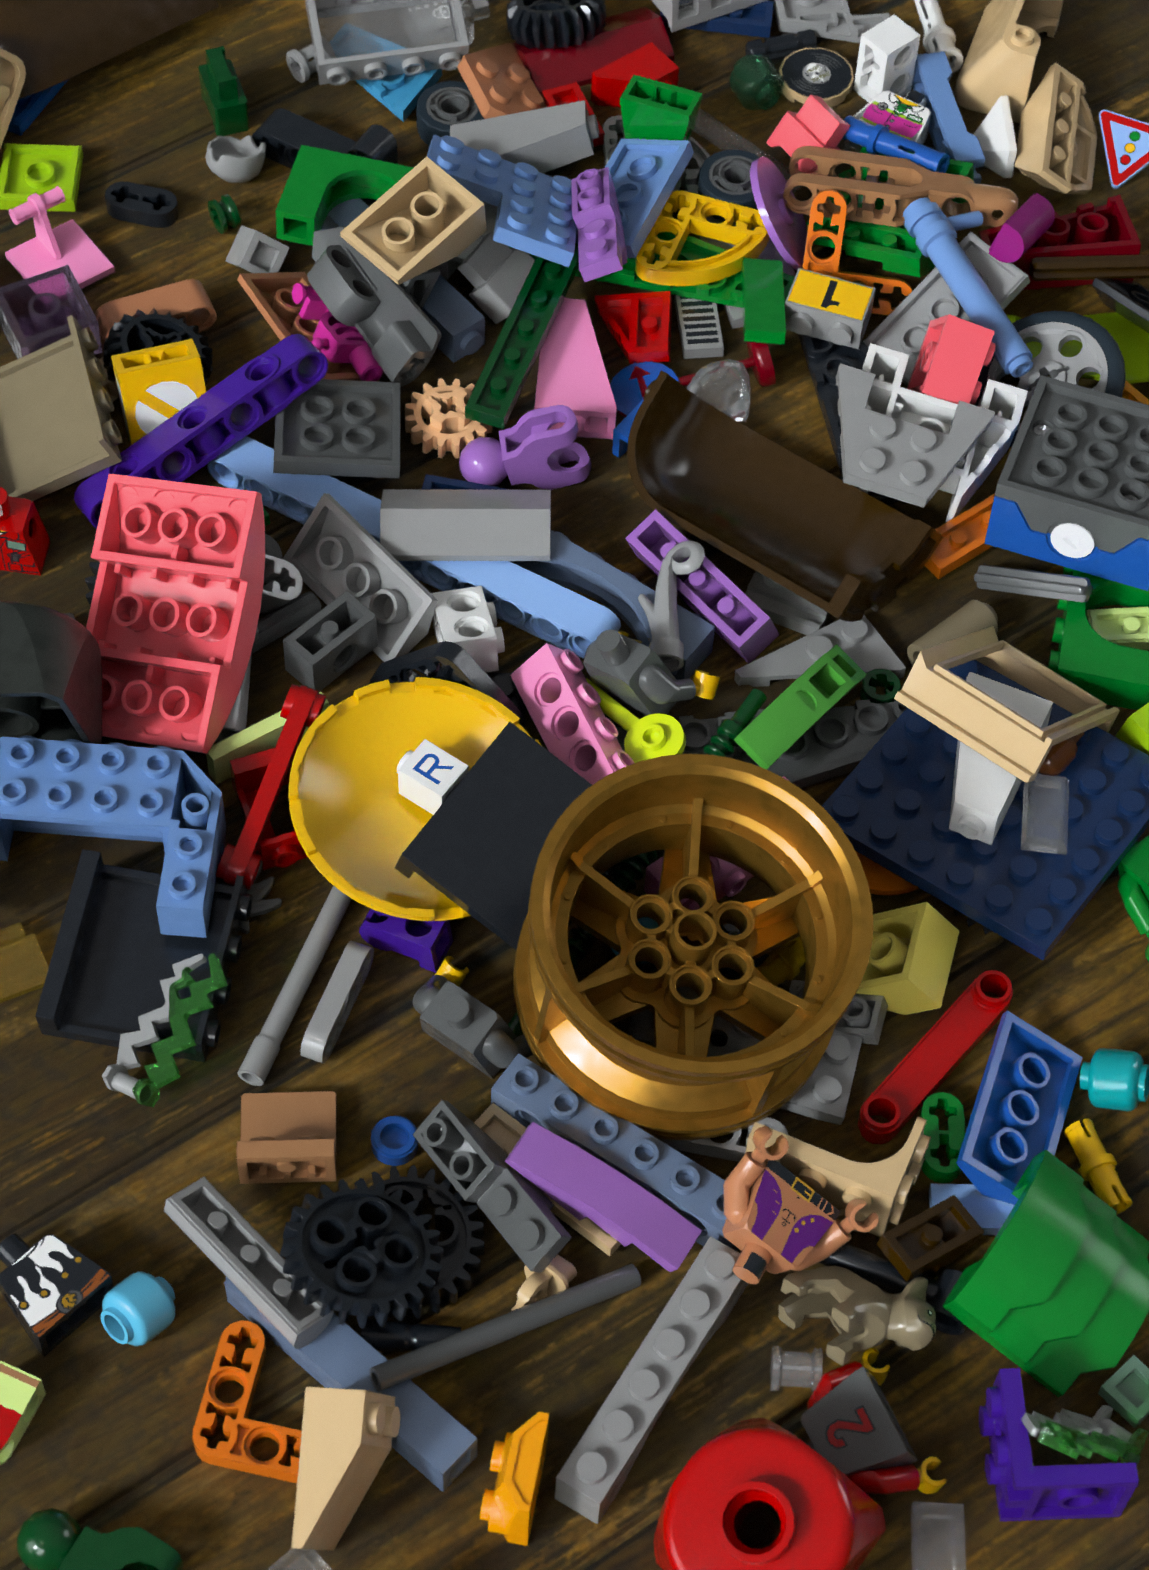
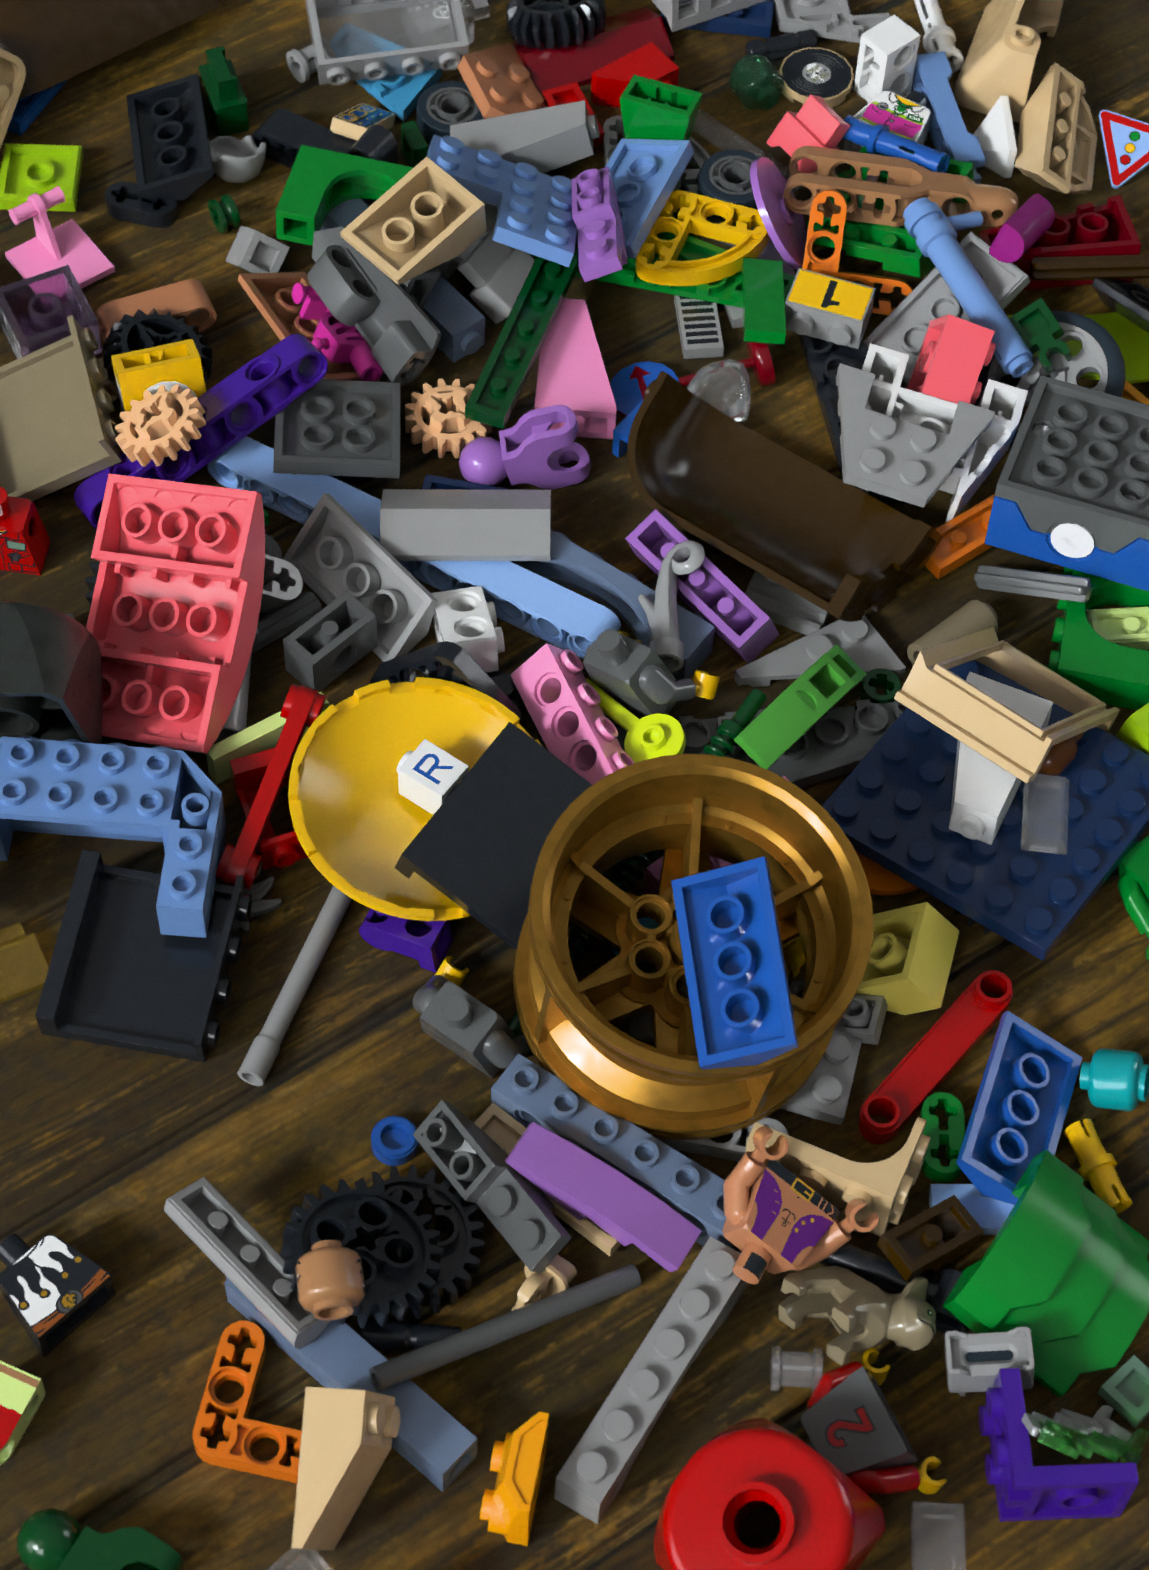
(138, 1309): medium azure head -> none
(160, 425): none -> light nougat gear
(170, 139): none -> black slope
(177, 1013): piece -> none
(287, 1137): medium nougat bracket -> none
(330, 1280): none -> medium nougat head
(337, 1002): light grey beam -> none
(359, 118): none -> tile
(413, 144): none -> dark green tile
(639, 324): red wing -> none
(734, 965): none -> blue slope
(976, 1358): none -> light grey piece
(1041, 332): none -> dark green plate

